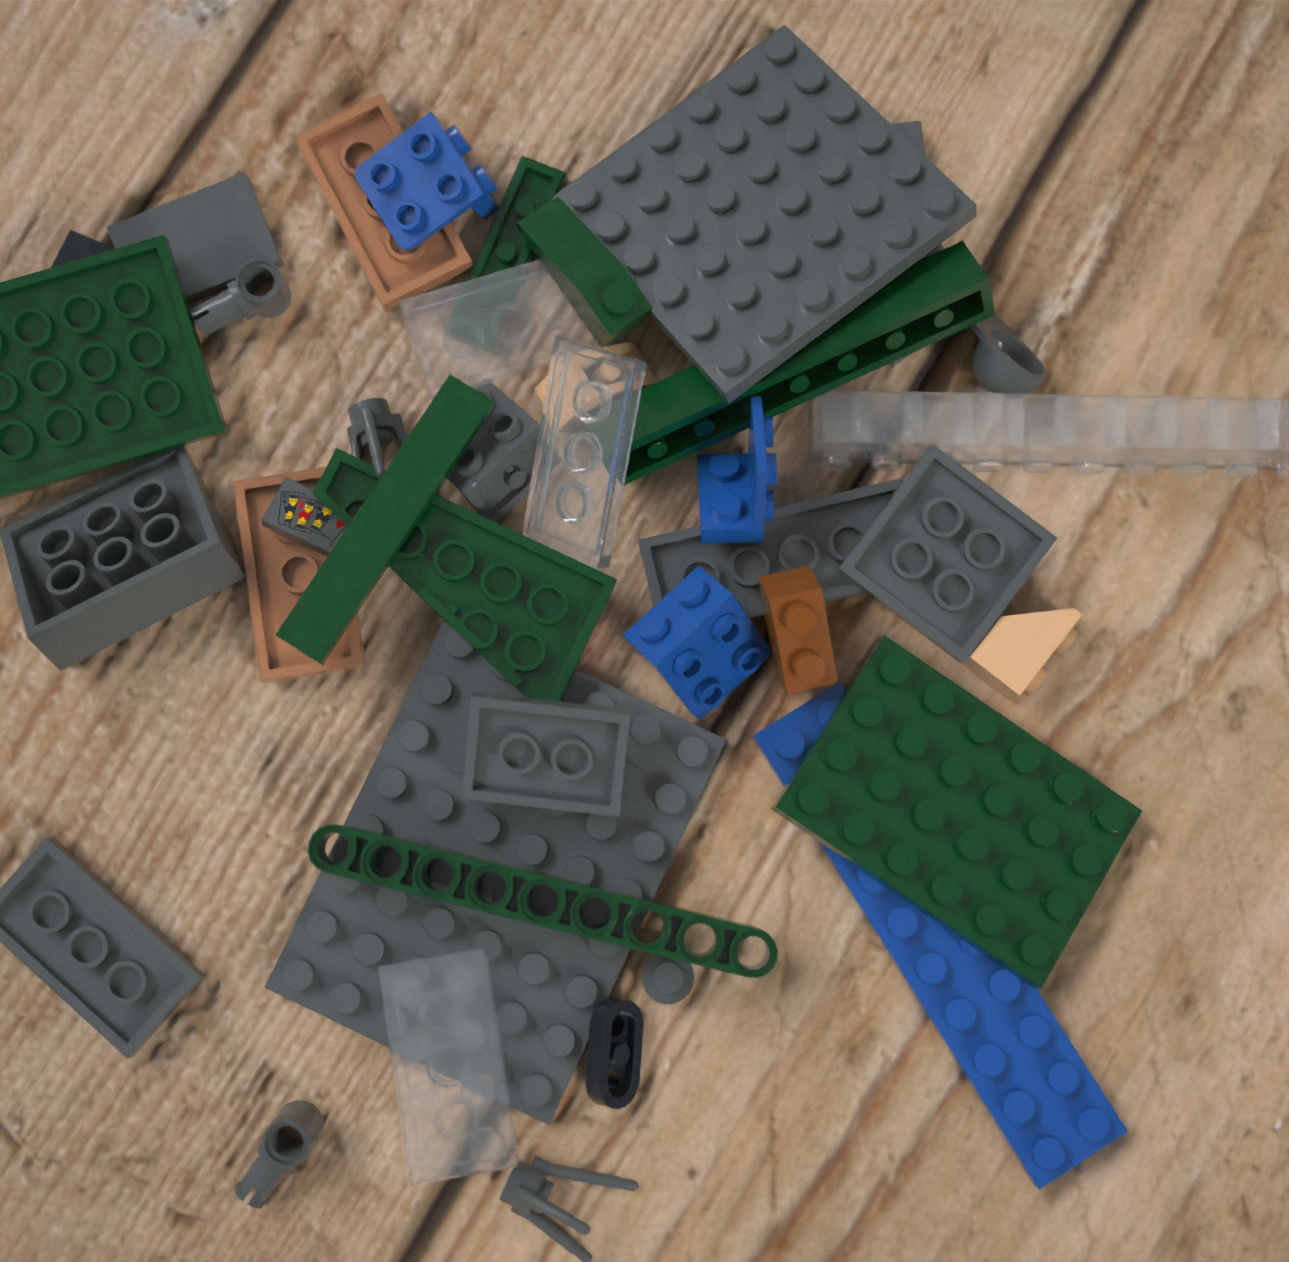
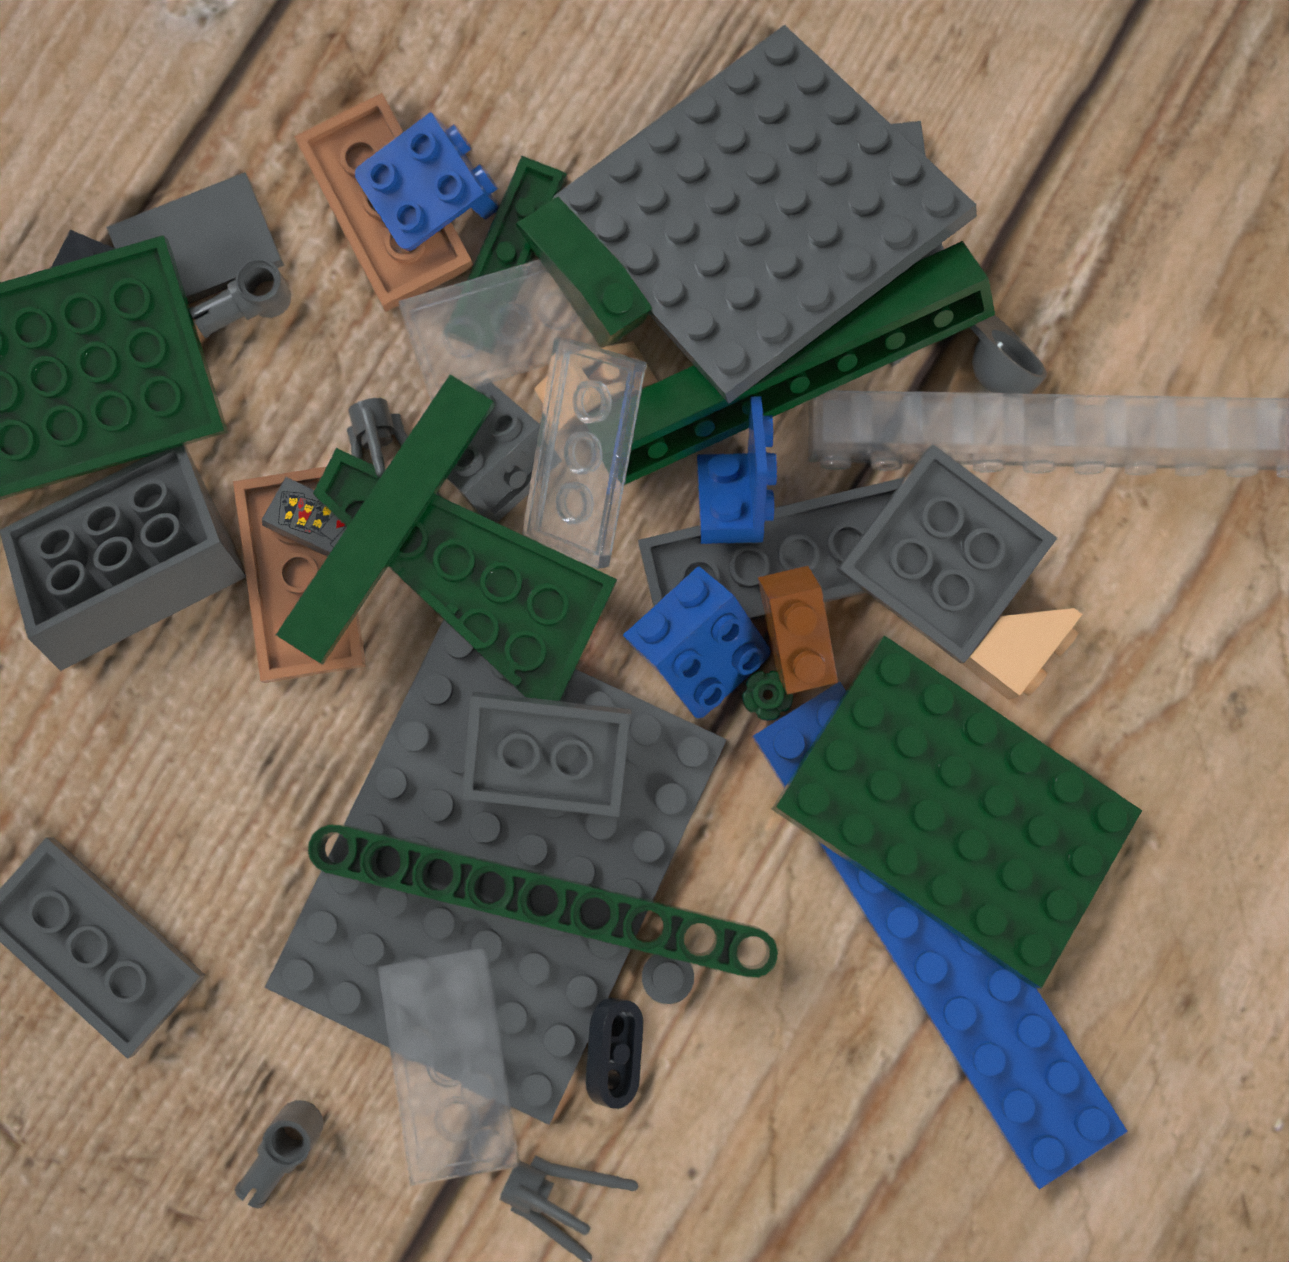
(755, 702): none -> dark green plate

